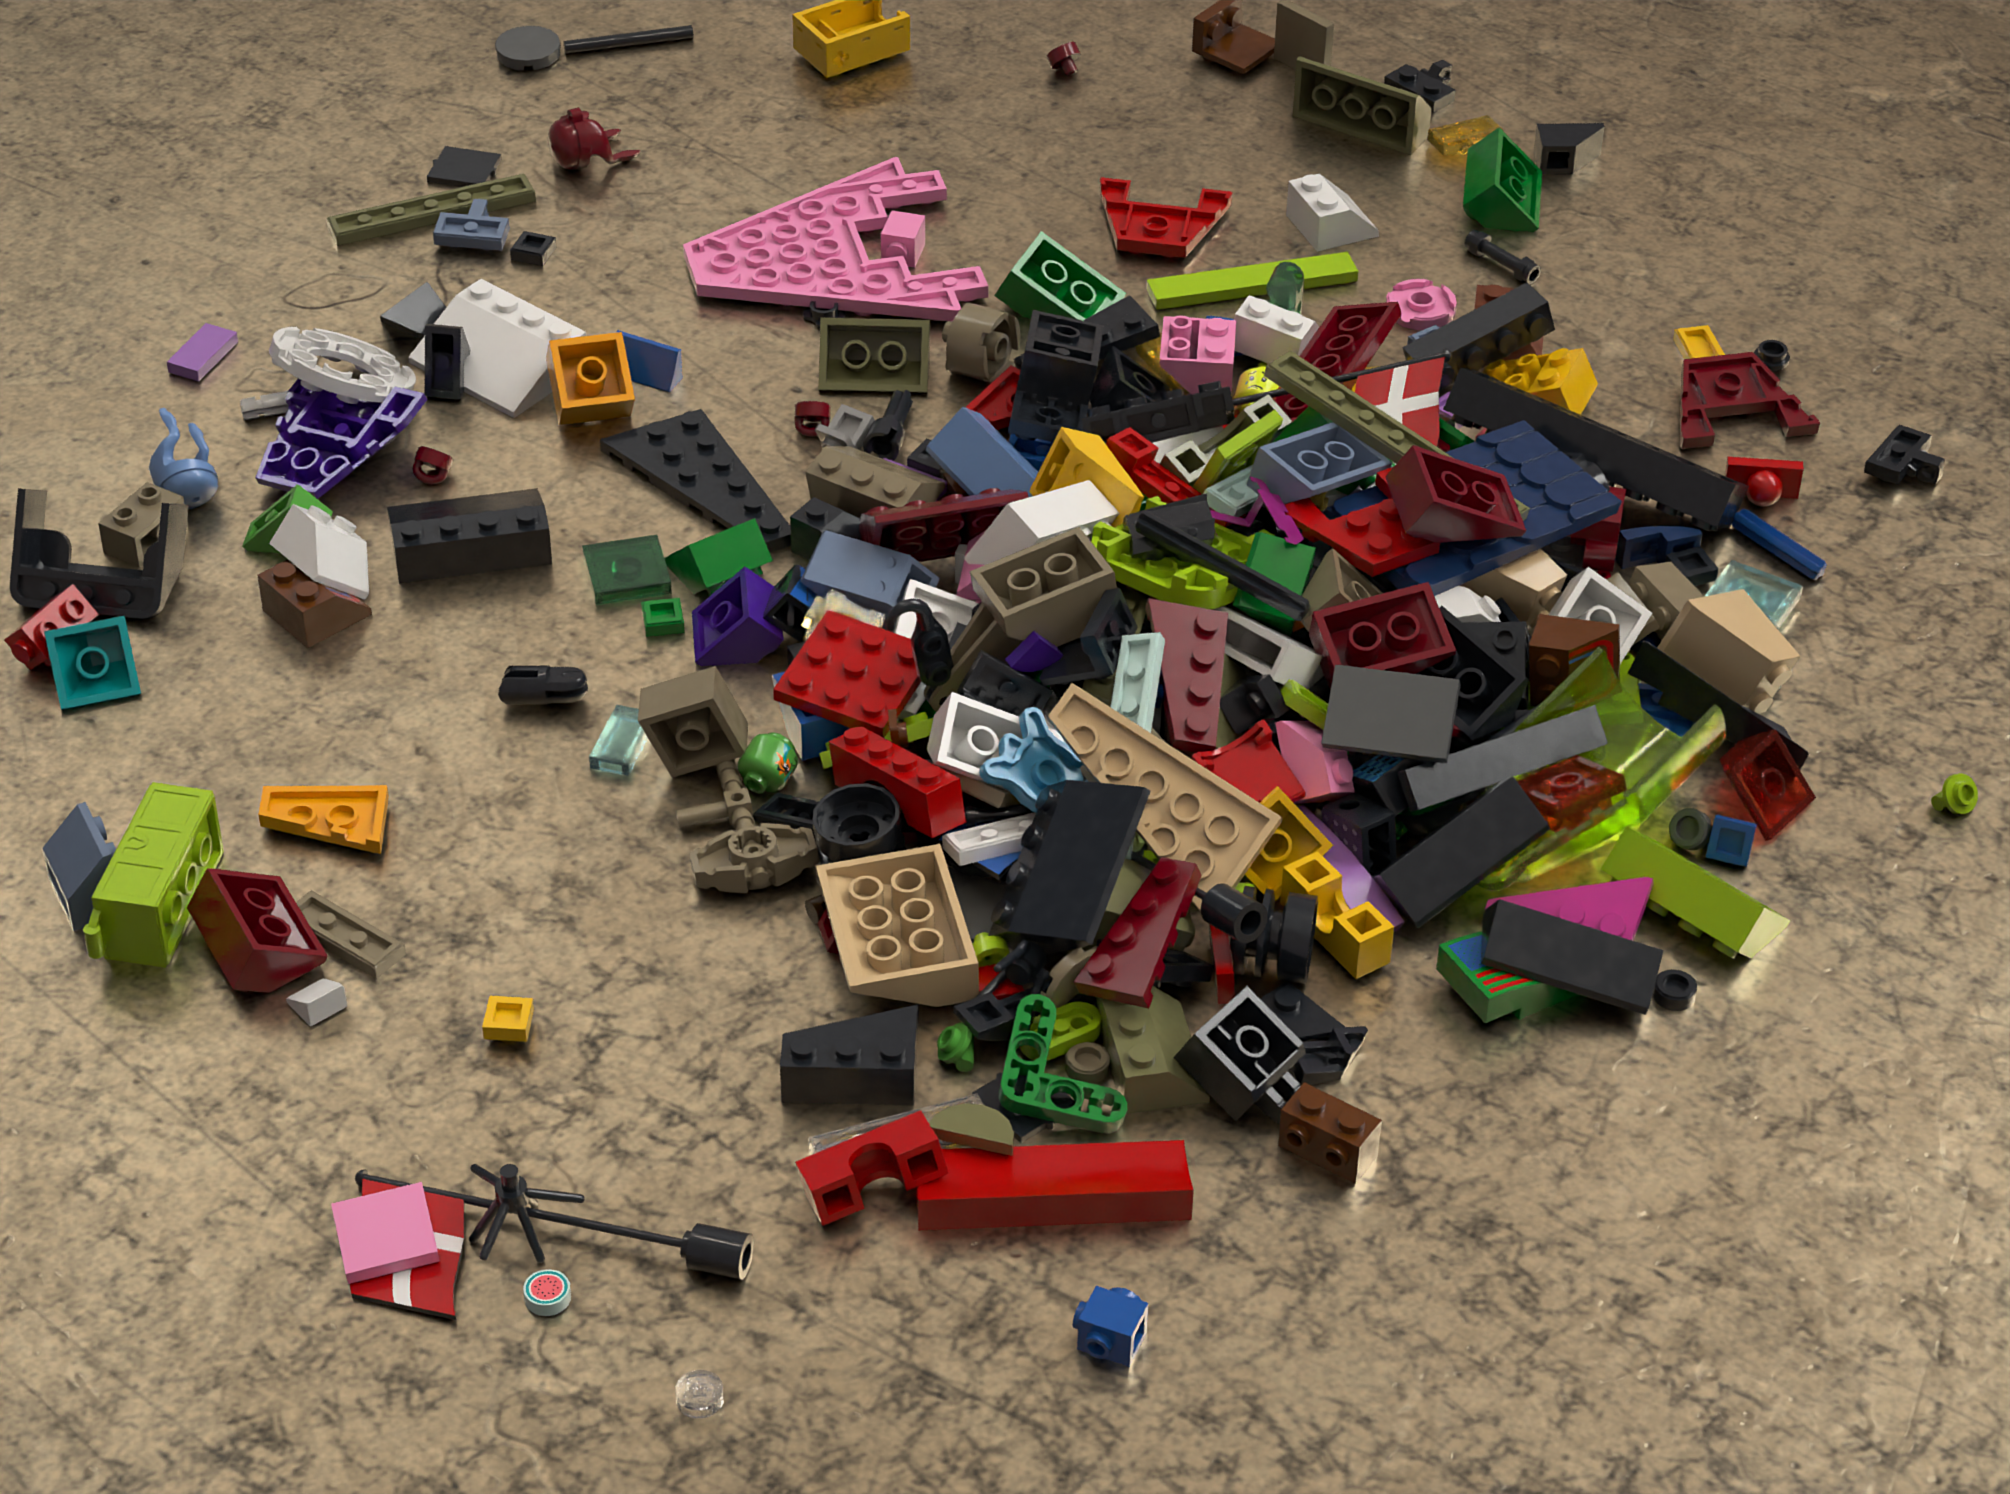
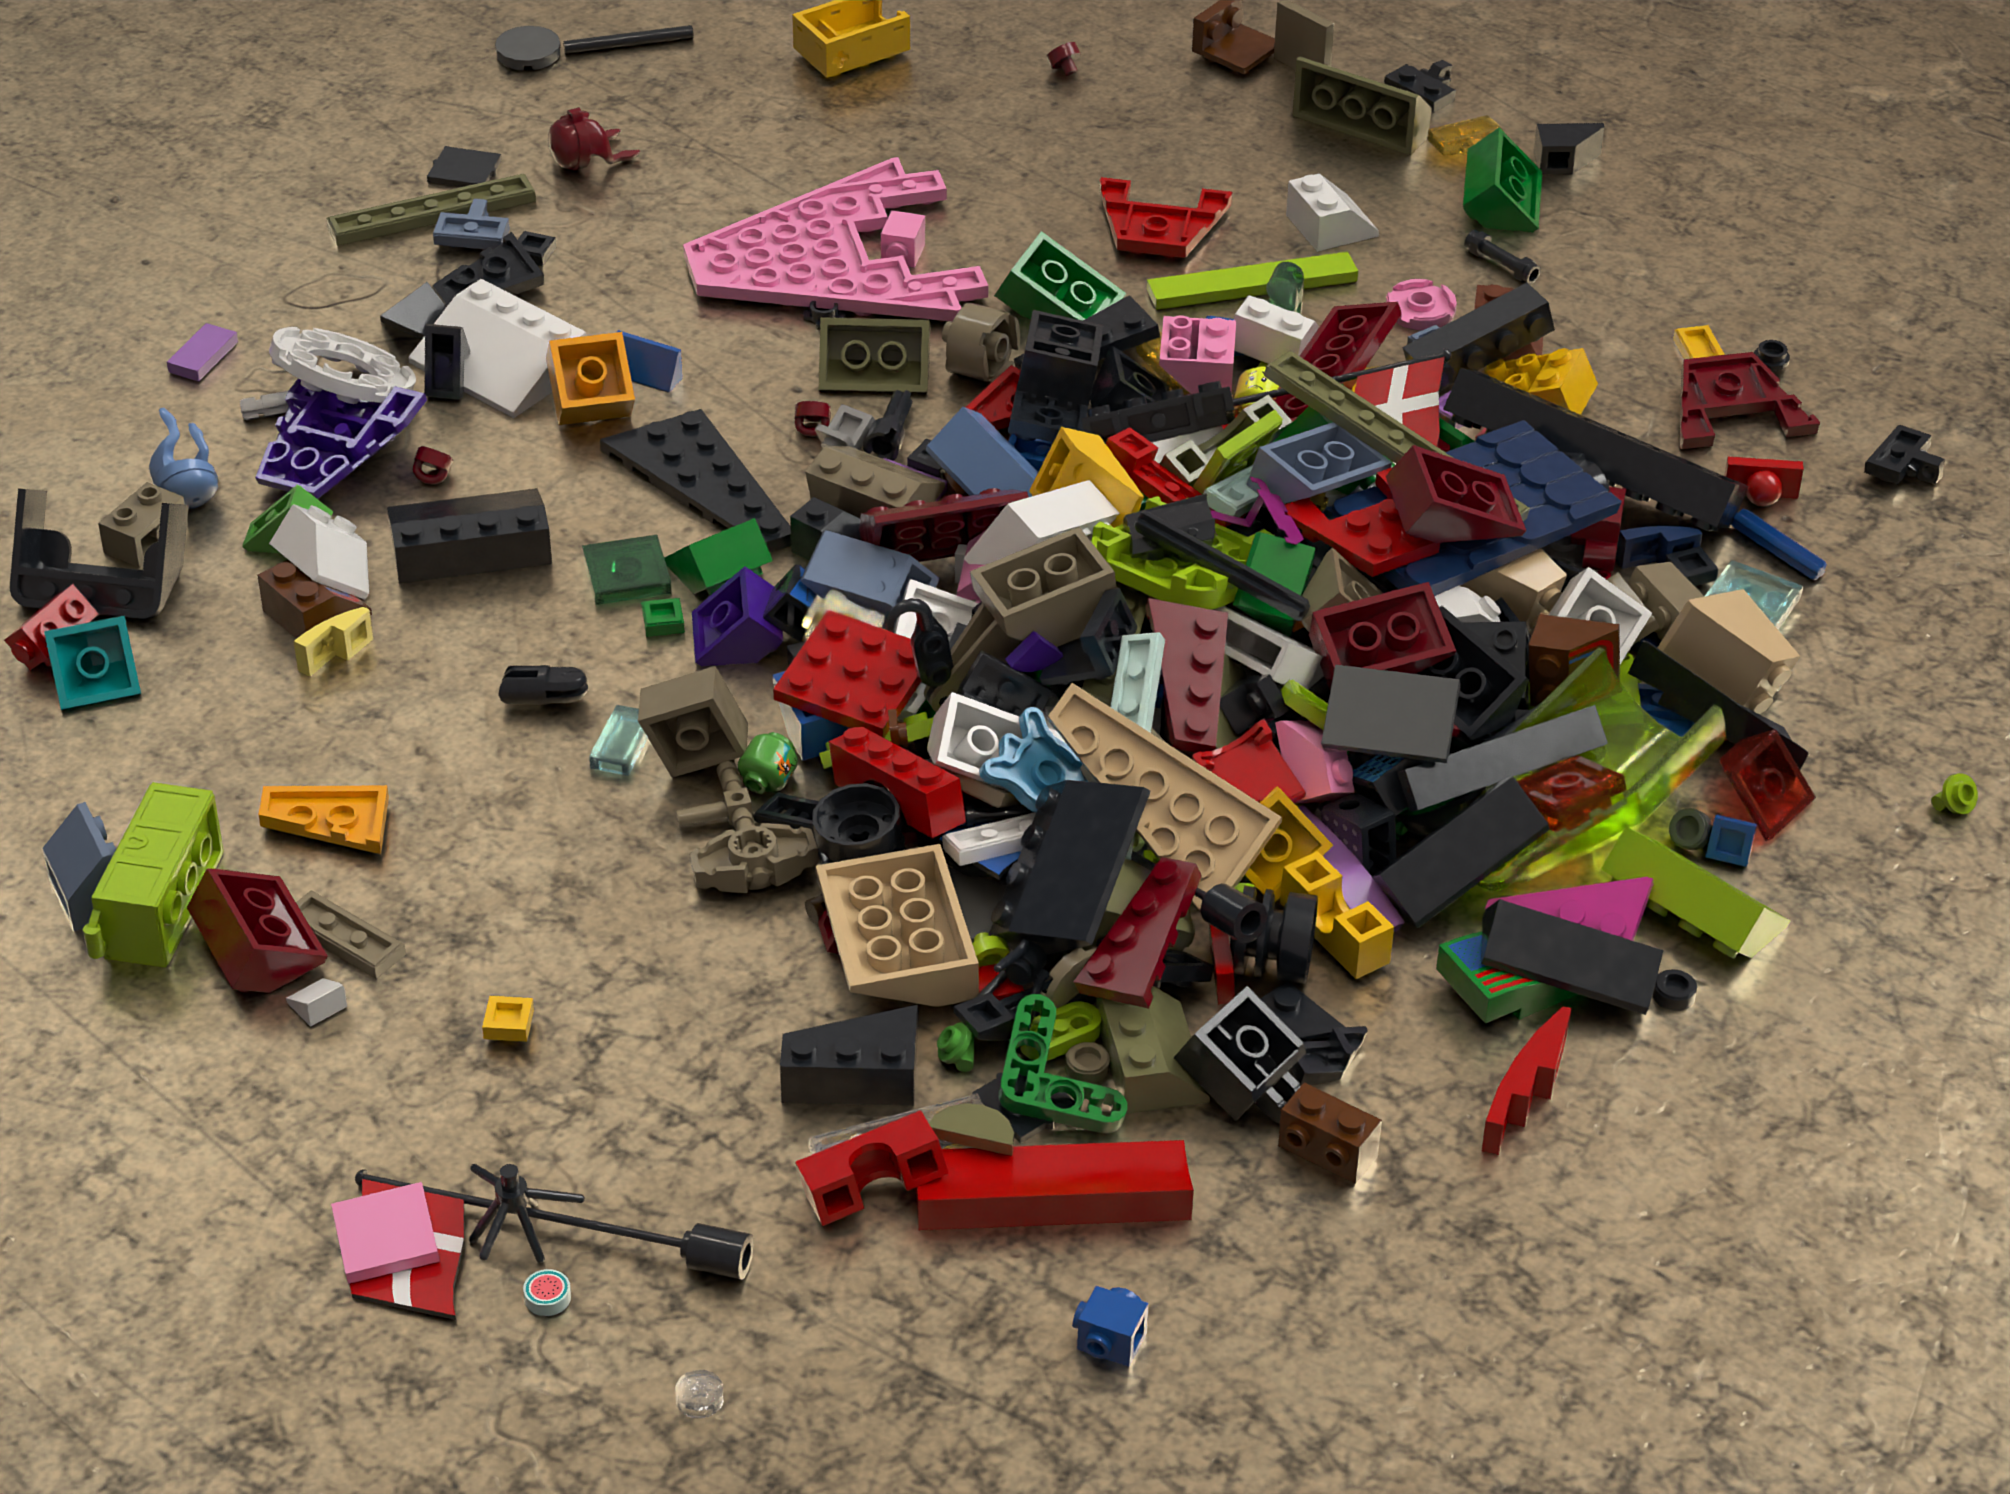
(338, 636): none -> light yellow slope
(504, 266): none -> black wing
(1529, 1075): none -> red slope

